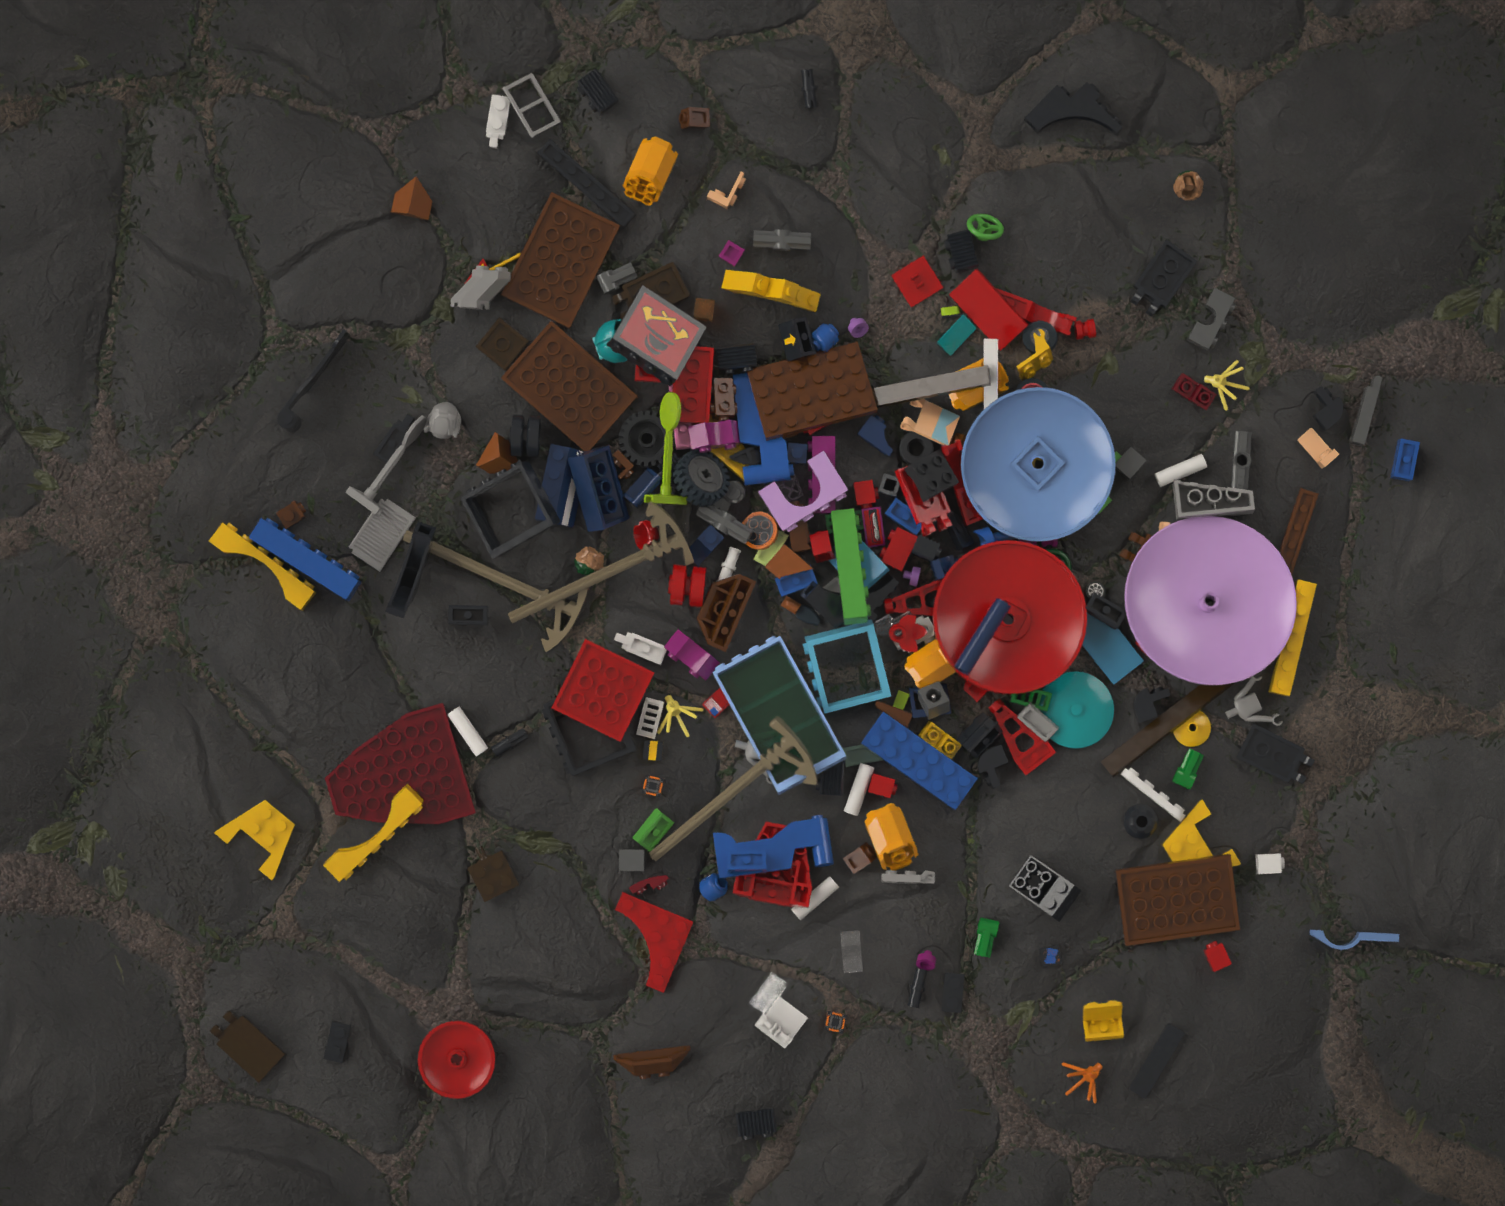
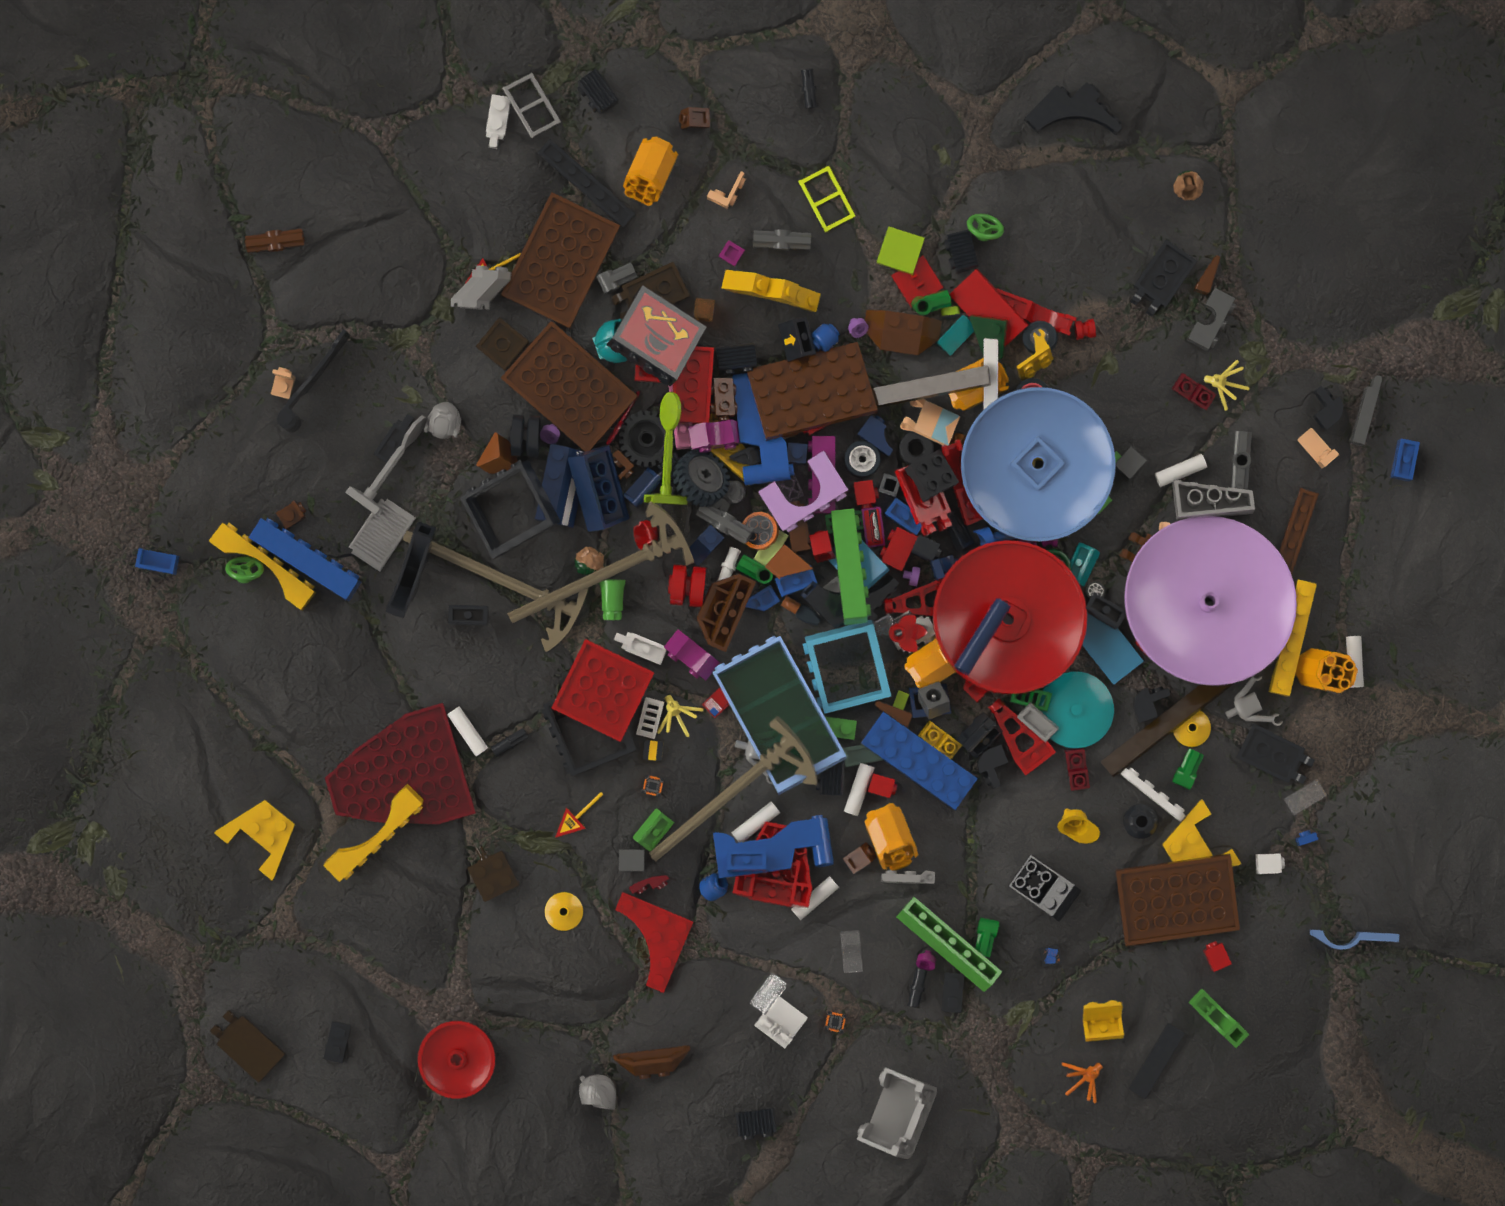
(157, 561): none -> blue panel
(244, 572): none -> bright green piece
(274, 240): none -> reddish brown piece
(283, 383): none -> light nougat bracket
(412, 201): dark orange slope -> none
(550, 434): none -> medium lavender tile
(571, 823): none -> piece
(573, 907): none -> yellow dish
(598, 1091): none -> light grey helmet
(612, 598): none -> bright green plant
(618, 426): none -> dark red piece
(753, 569): none -> green piece
(755, 822): none -> white piece
(763, 600): none -> blue tile
(839, 192): none -> neon yellow window
(842, 727): none -> bright green plate
(852, 462): none -> wheel
(898, 1114): none -> light grey windscreen
(900, 250): none -> lime tile
(902, 331): none -> reddish brown wedge
(932, 302): none -> green piece
(949, 944): none -> bright green brick
(990, 329): none -> dark green wing
(1077, 769): none -> dark red slope
(1078, 827): none -> yellow piece
(1083, 562): none -> teal slope
(1205, 283): none -> reddish brown slope
(1218, 1018): none -> bright green arch
(1305, 797): none -> clear tile
(1306, 837): none -> blue plate
(1326, 670): none -> light orange brick
(1354, 650): none -> white piece

